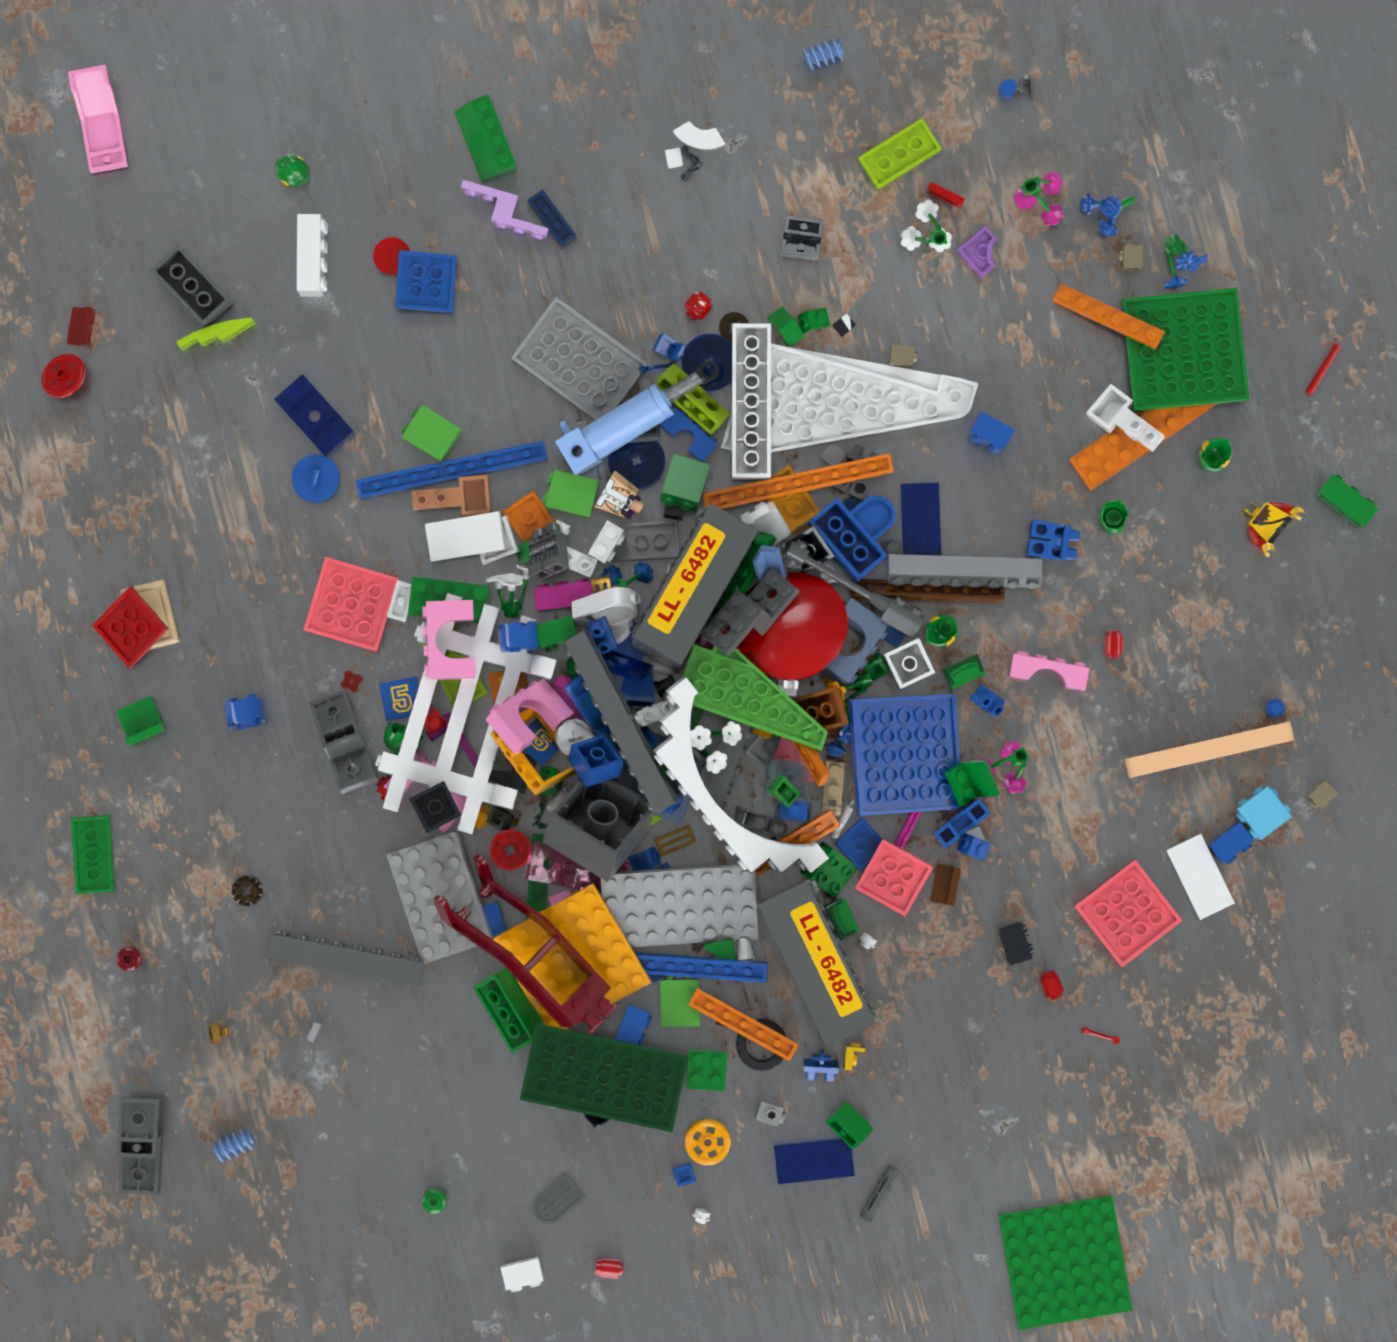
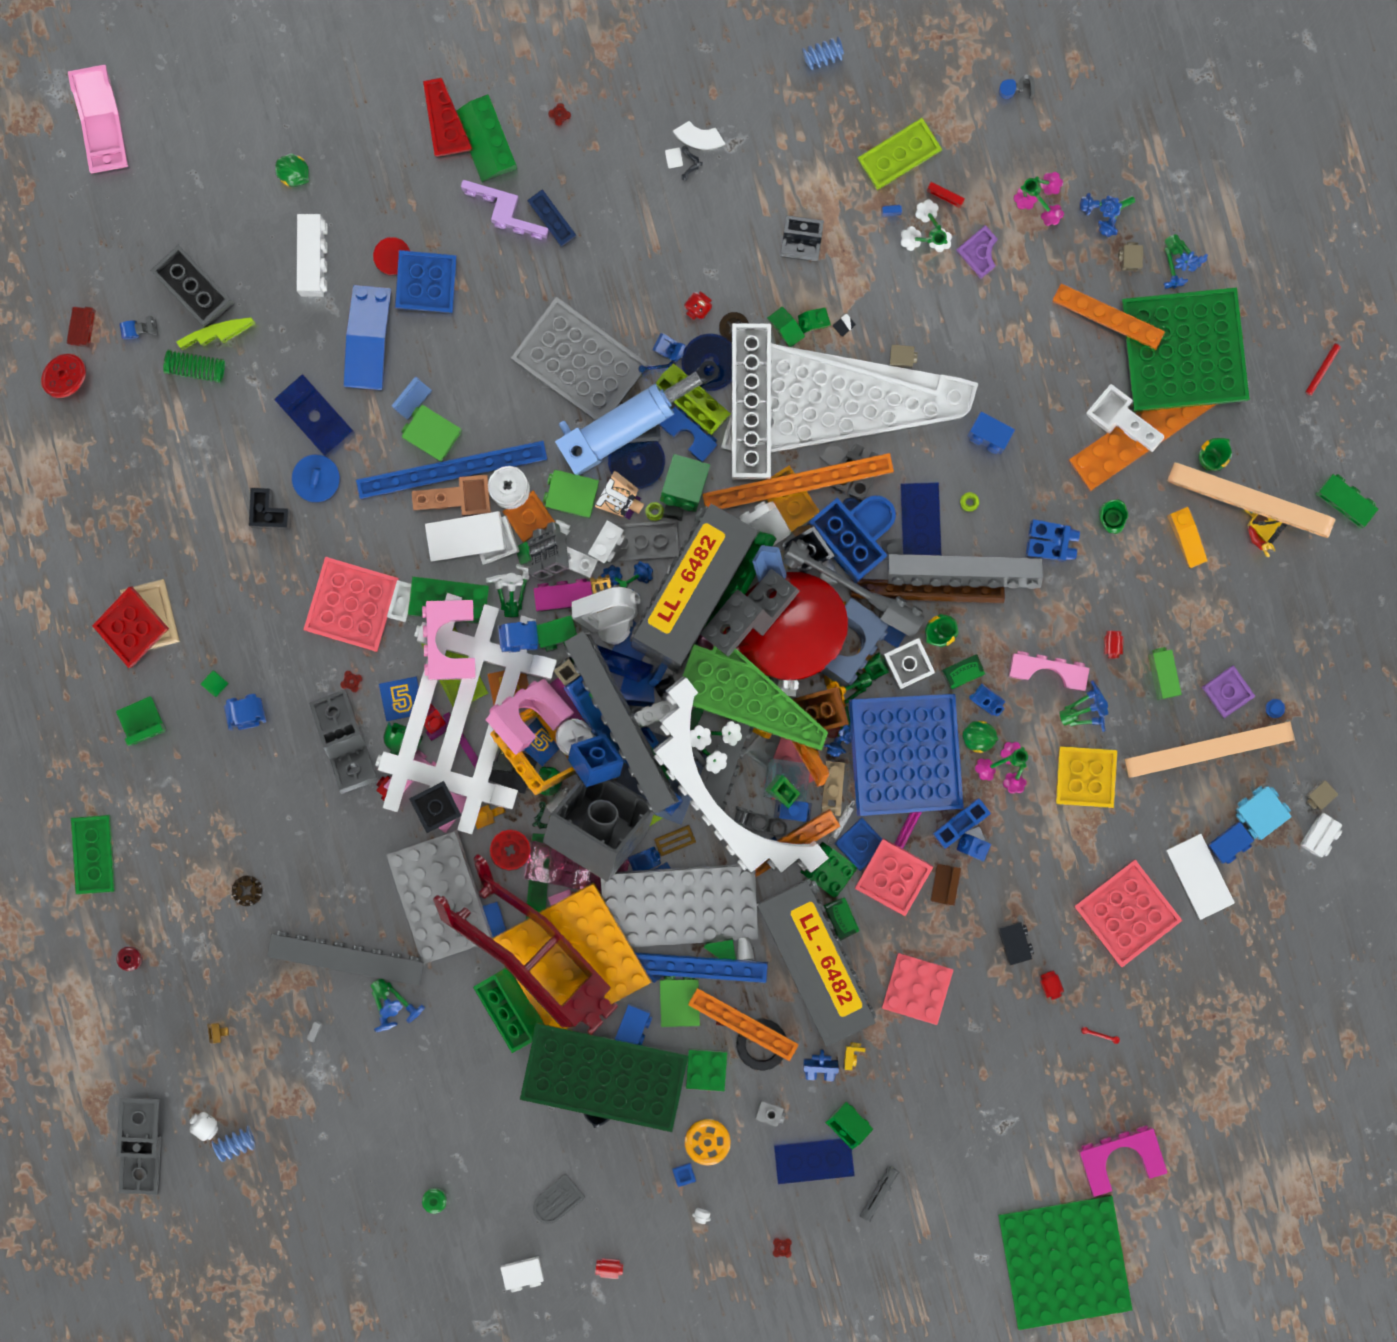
(132, 329): none -> leg
(203, 1126): none -> white head
(214, 683): none -> green slope
(219, 366): none -> green piece
(263, 515): none -> black brick
(366, 337): none -> blue windscreen
(381, 990): none -> plant
(411, 398): none -> medium blue panel
(445, 124): none -> red wing
(501, 819): pearl dark grey piece -> none
(516, 495): none -> white wheel
(559, 109): none -> clear red plate
(566, 671): none -> dark tan brick
(602, 634): blue hips -> none
(654, 506): none -> lime plate
(657, 675): none -> blue tile
(777, 1247): none -> clear red plate
(867, 941): white plate -> none
(893, 210): none -> blue tile
(917, 988): none -> coral plate
(971, 780): green bracket -> none
(975, 499): none -> lime plate
(980, 736): none -> green hair
(1070, 715): none -> plant
(1086, 777): none -> yellow plate
(1095, 1157): none -> dark pink arch
(1164, 673): none -> bright green brick
(1187, 537): none -> light orange slope
(1228, 691): none -> medium lavender tile
(1251, 500): none -> light nougat beam
(1321, 835): none -> white brick

